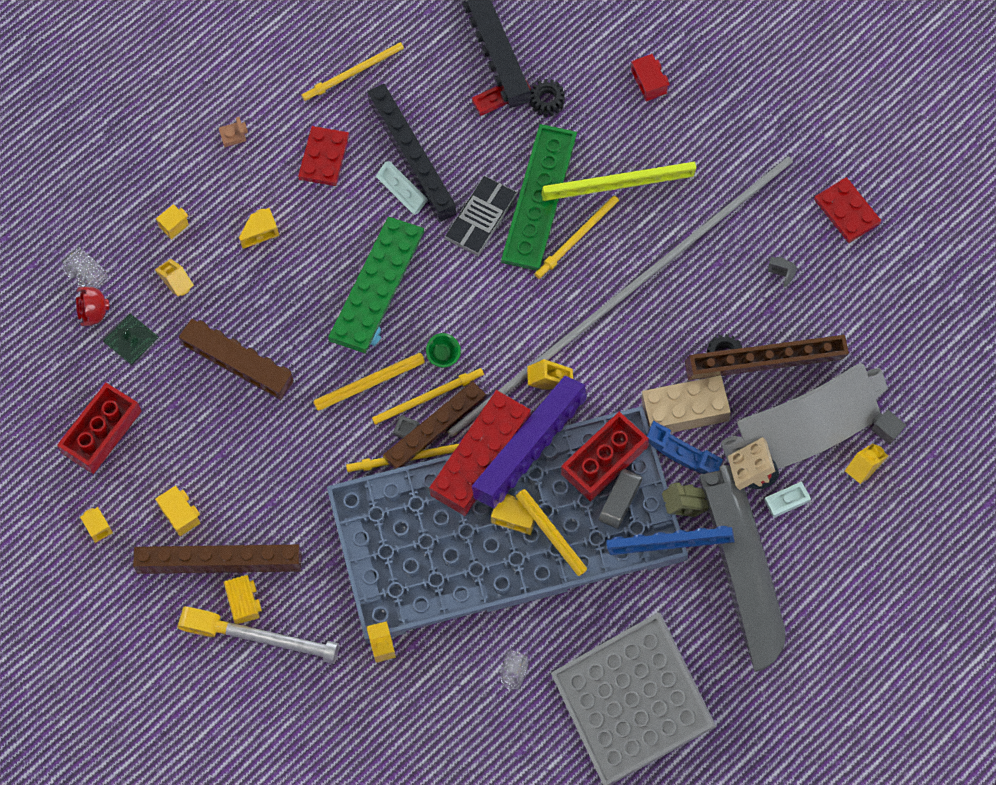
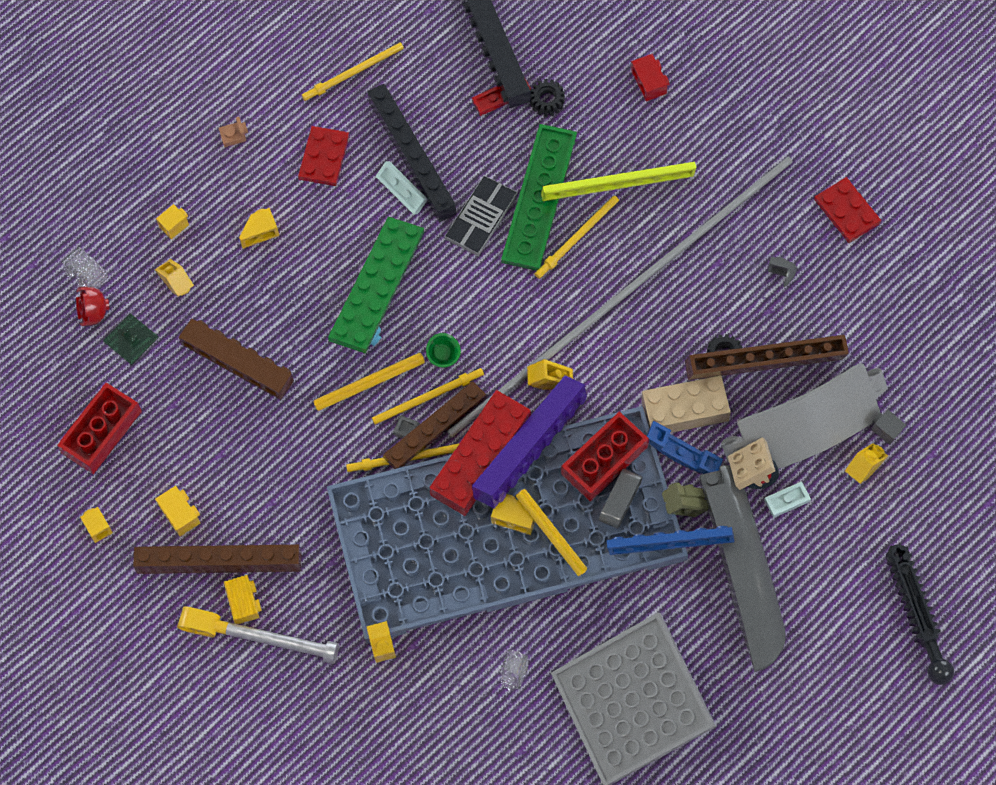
(939, 670): none -> black gear

